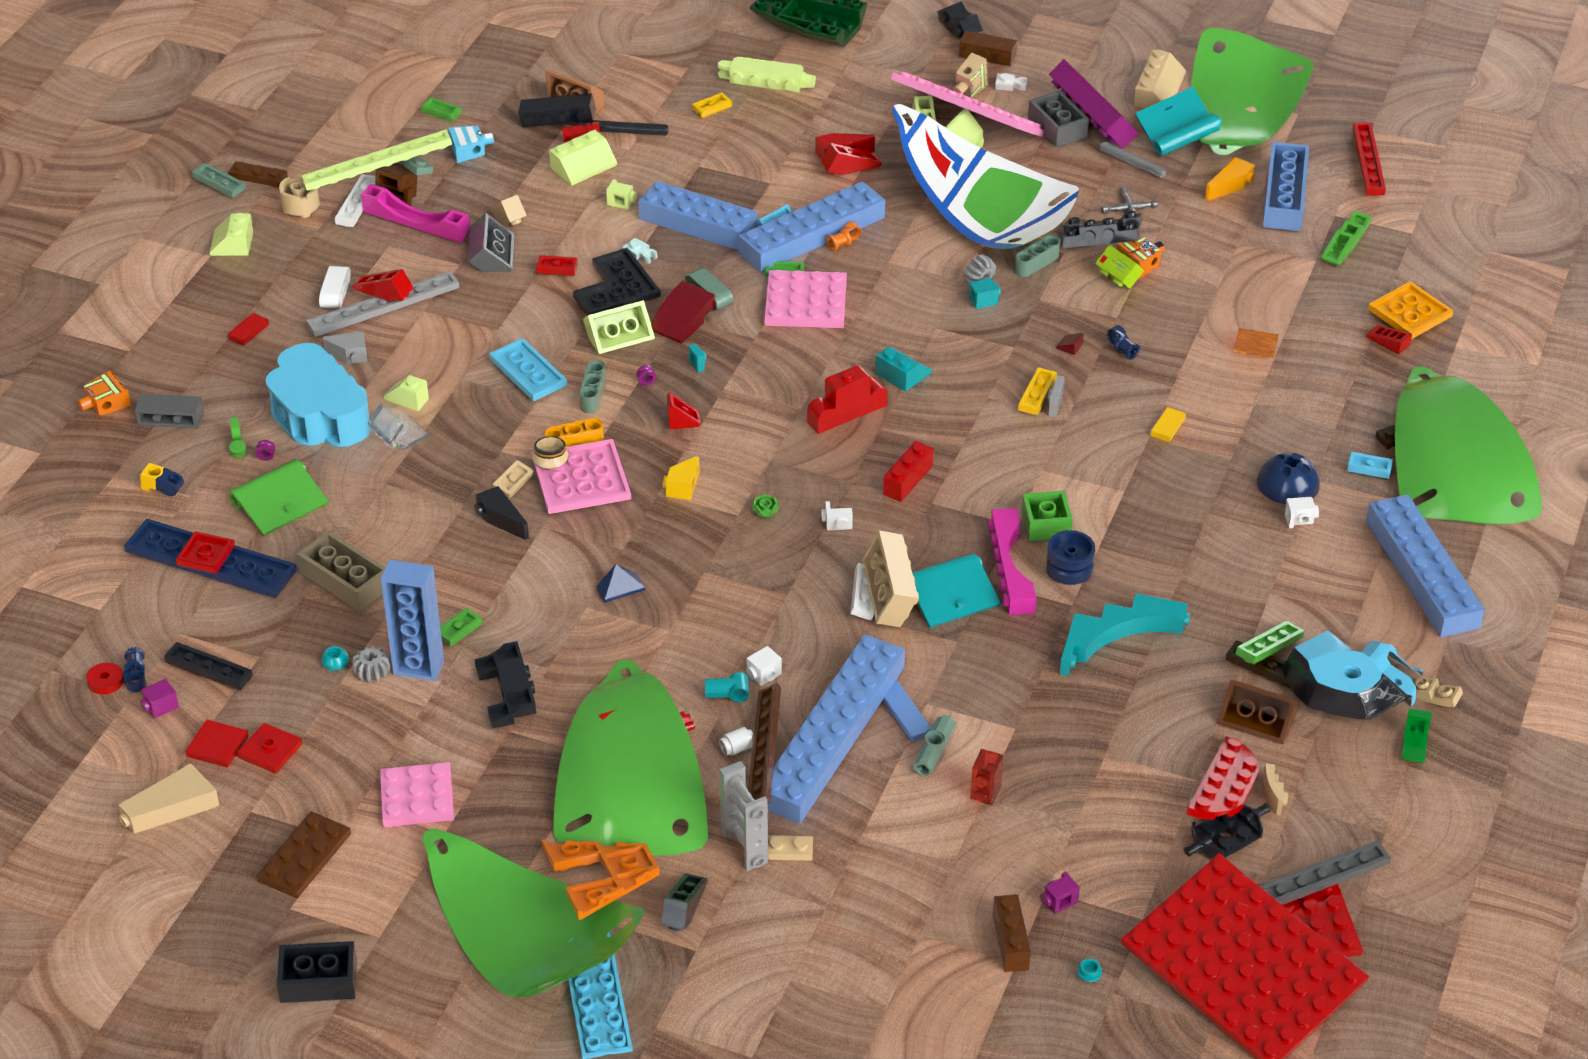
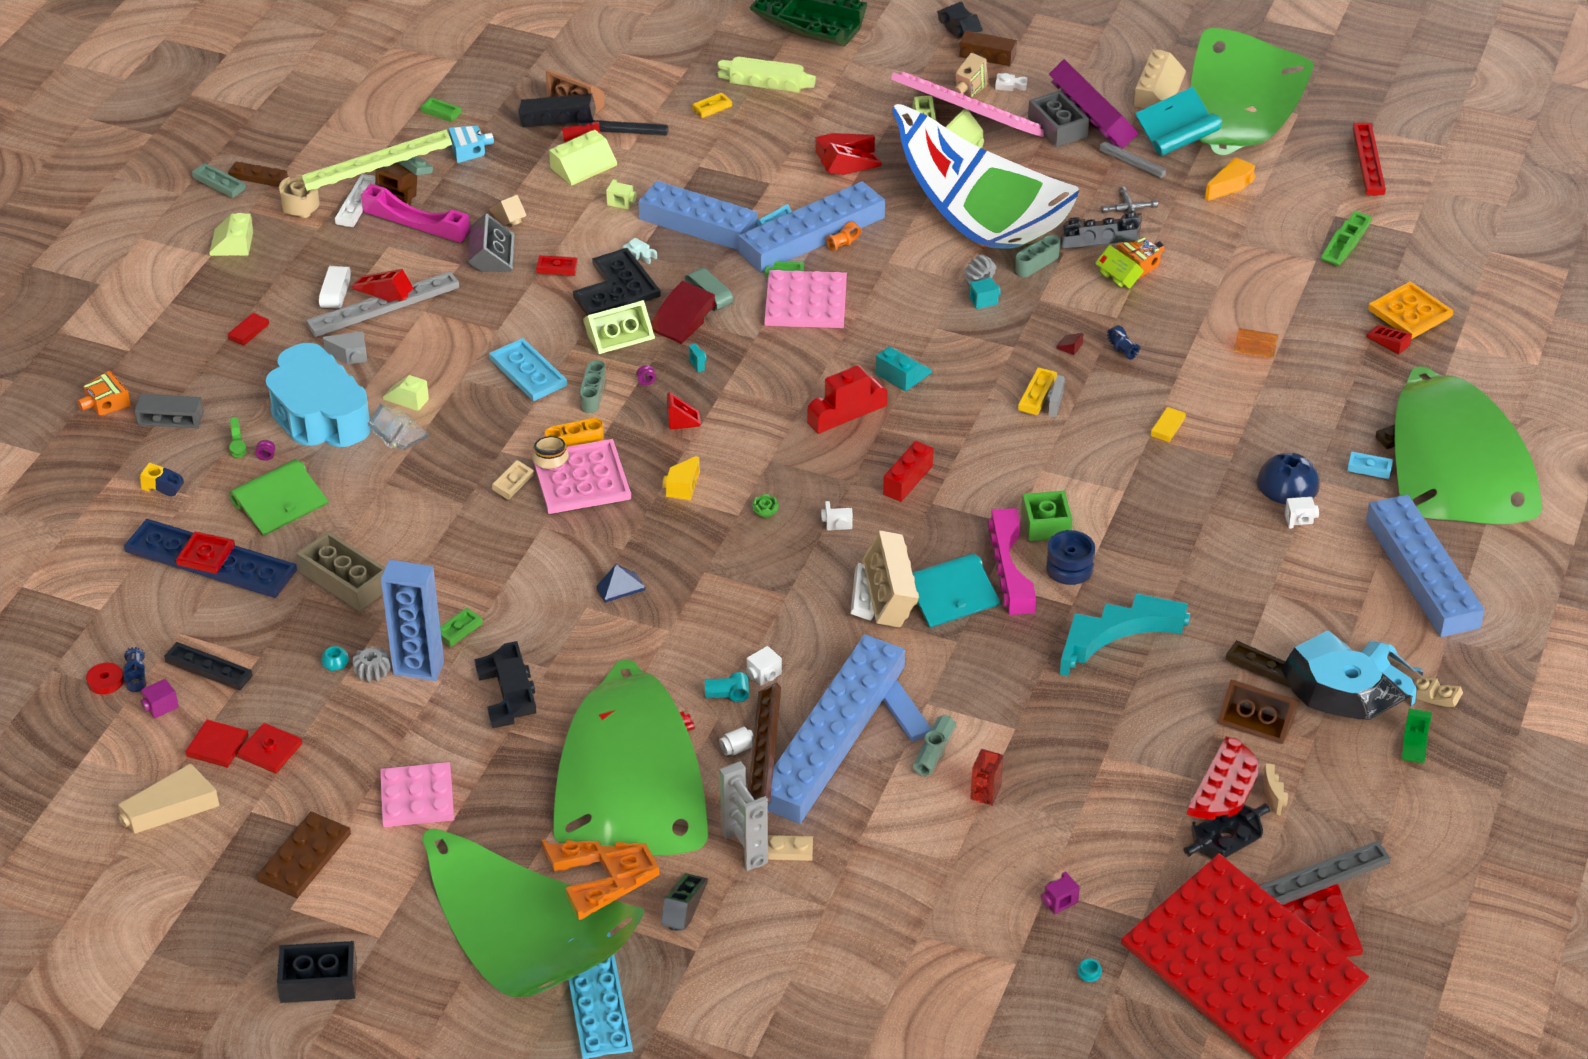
(500, 512): black slope -> none
(1011, 933): reddish brown brick -> none
(1269, 642): bright green plate -> none
(1286, 186): medium blue brick -> none

